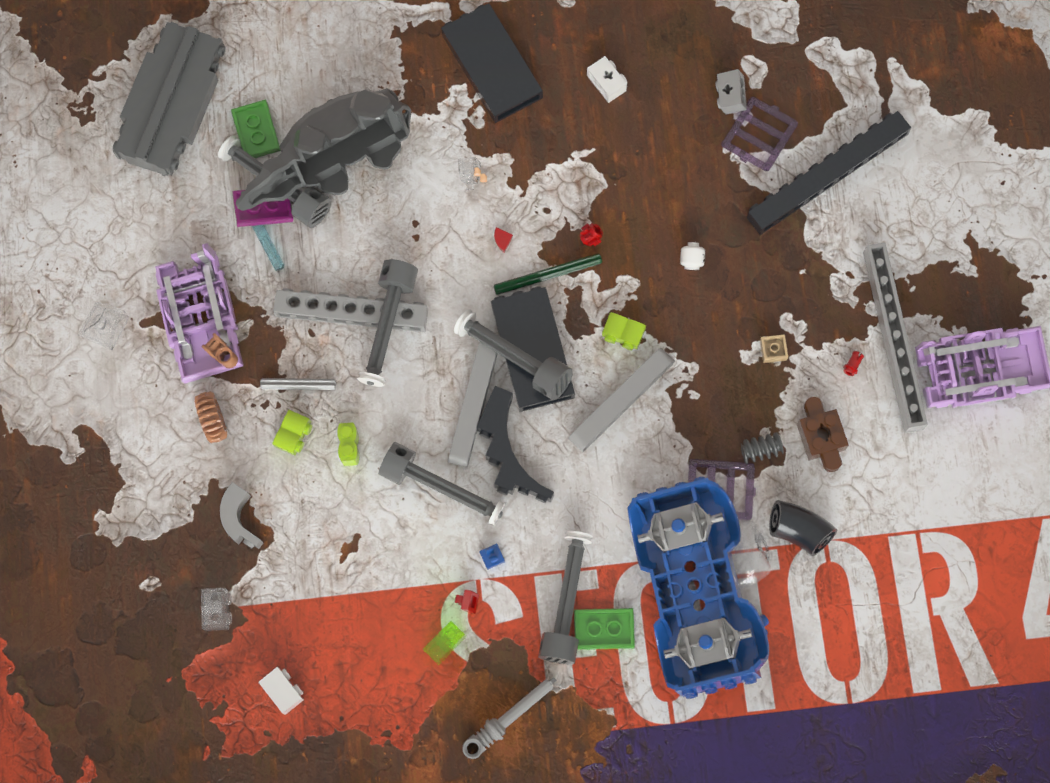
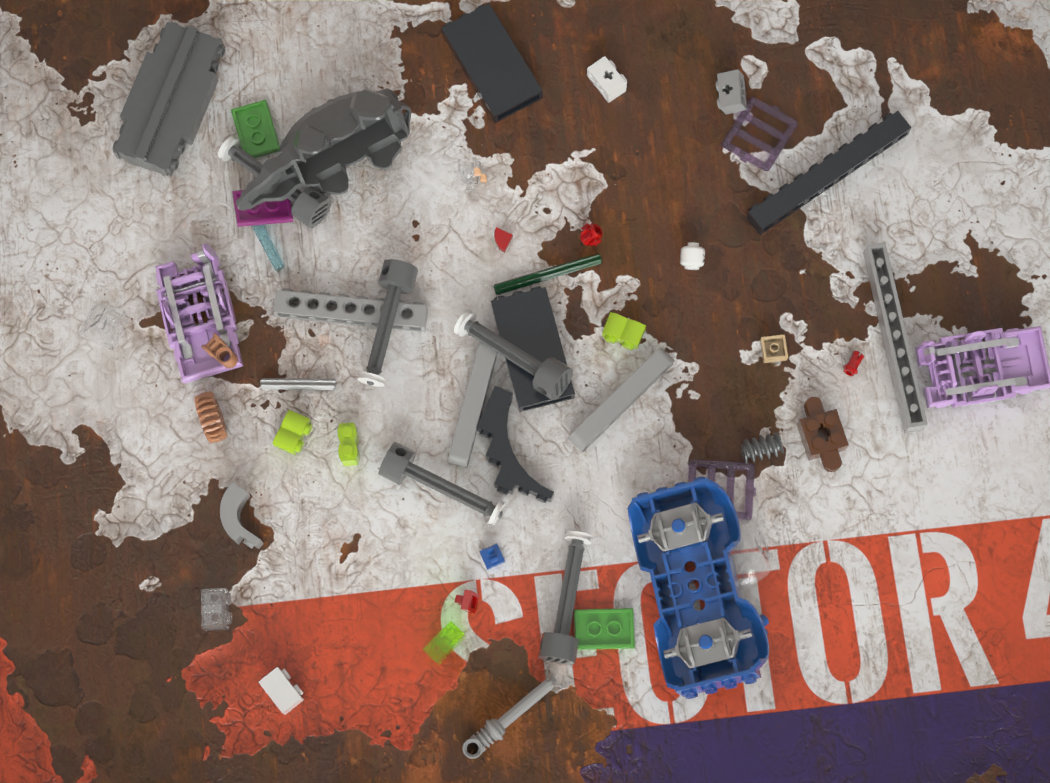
(800, 527): black brick -> none

